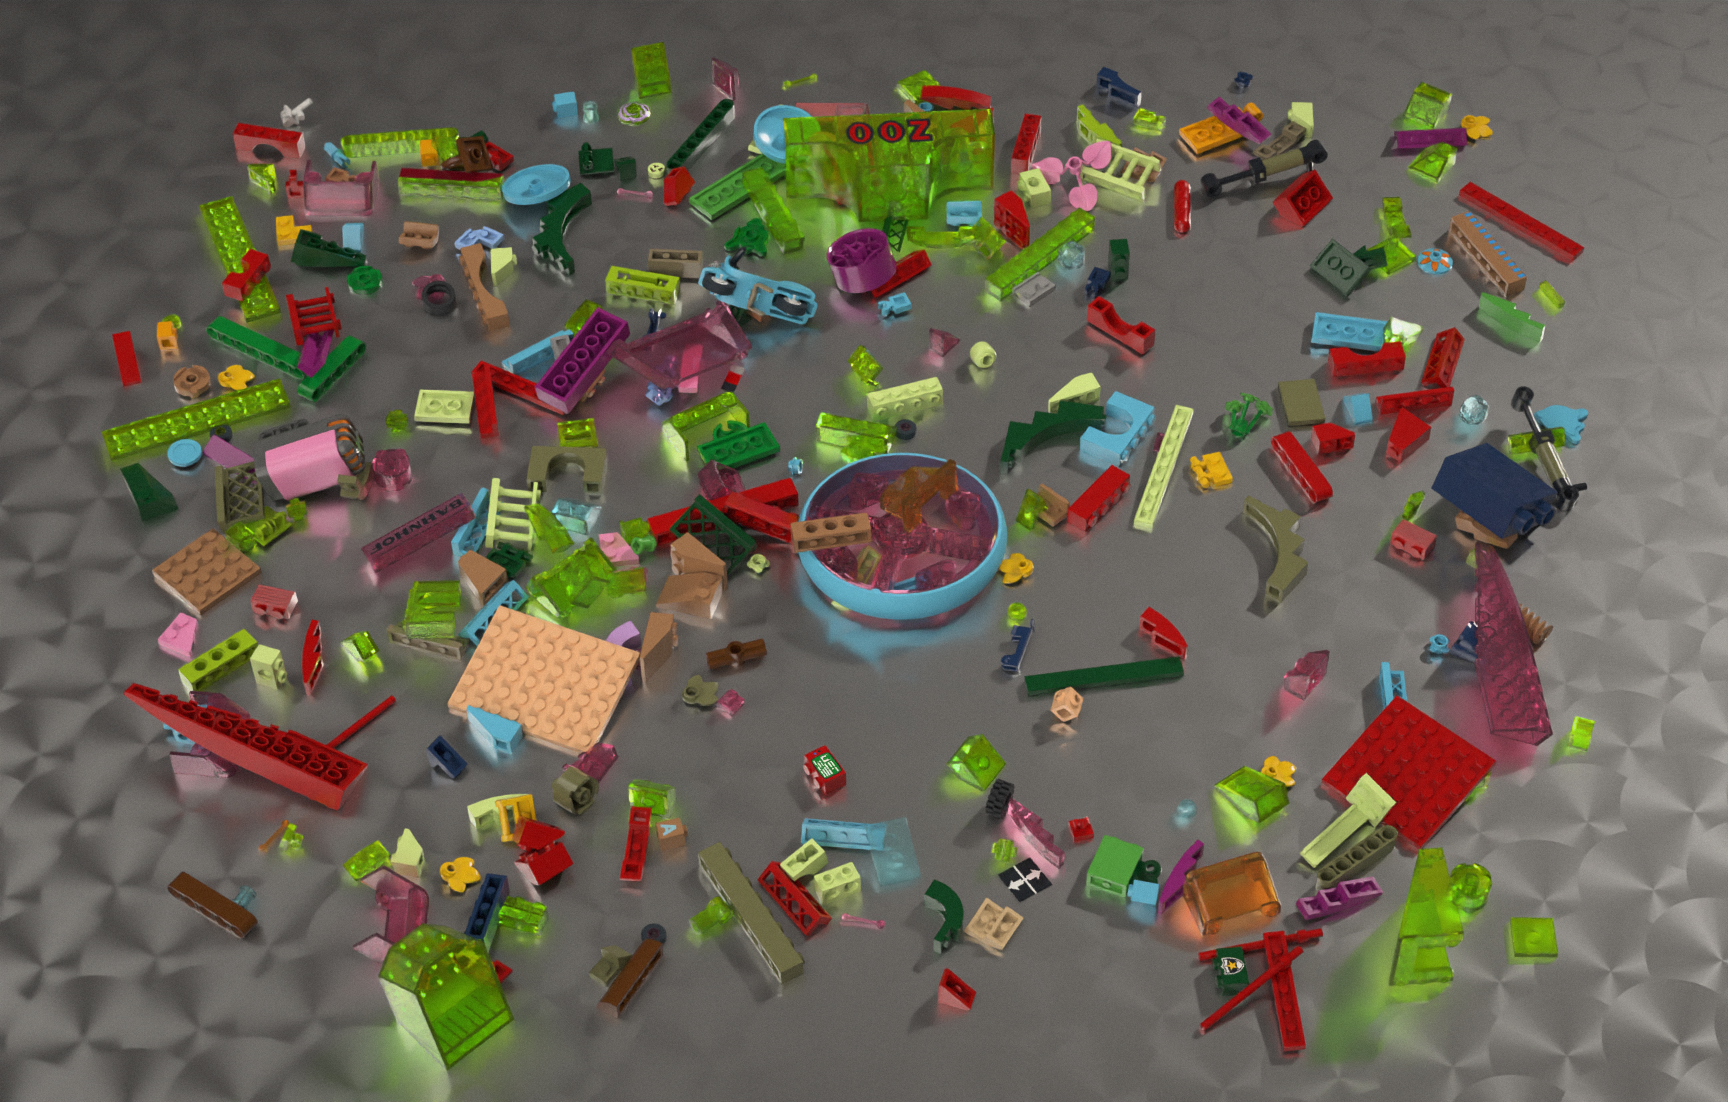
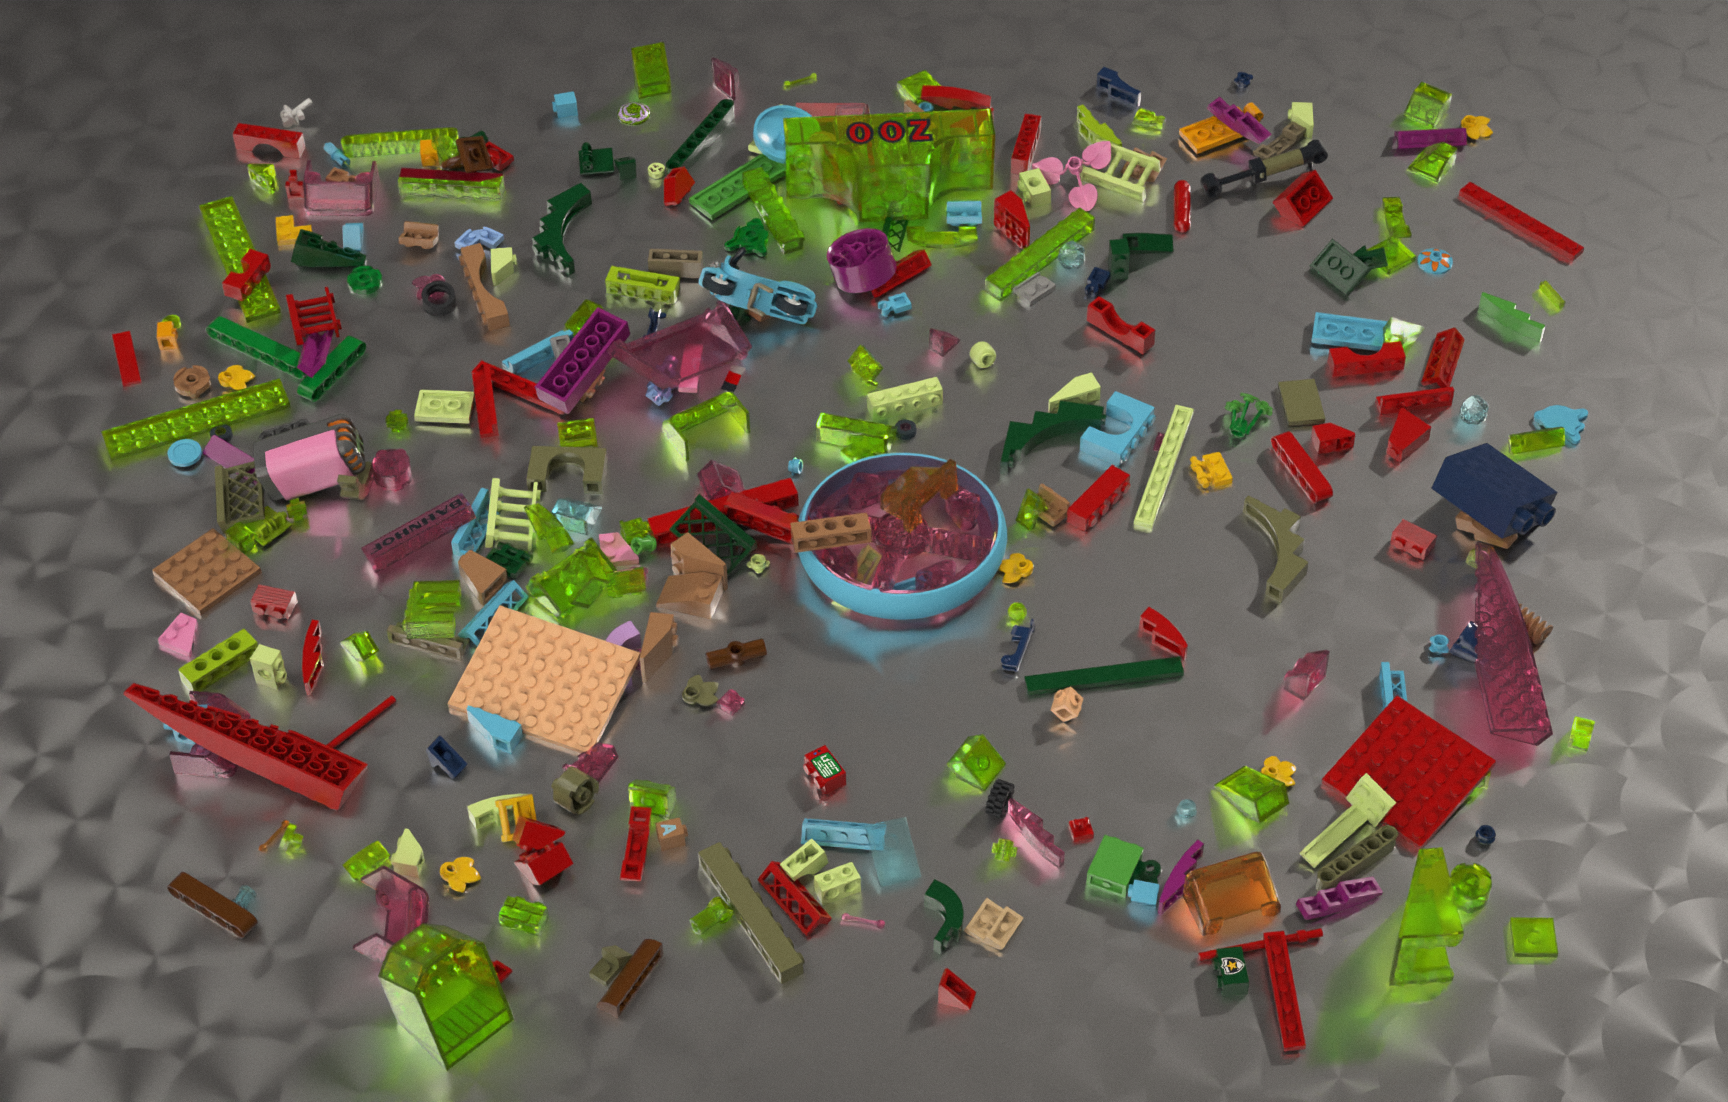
(147, 492): dark green wedge -> none
(485, 915): dark blue brick -> none
(536, 184): medium azure dish -> none
(590, 112): clear light blue bush -> none
(648, 194): clear pink hinge -> none
(656, 929): black wheel -> none
(739, 444): green plate -> none
(987, 239): clear neon green slope -> none
(1024, 879): black sticker -> none
(1149, 243): none -> dark green slope
(1283, 963): red bar -> none
(1359, 407): medium azure slope -> none
(1413, 504): clear neon green slope -> none
(1485, 830): none -> dark blue plate
(1487, 253): medium nougat brick -> none
(1542, 445): black piece -> none

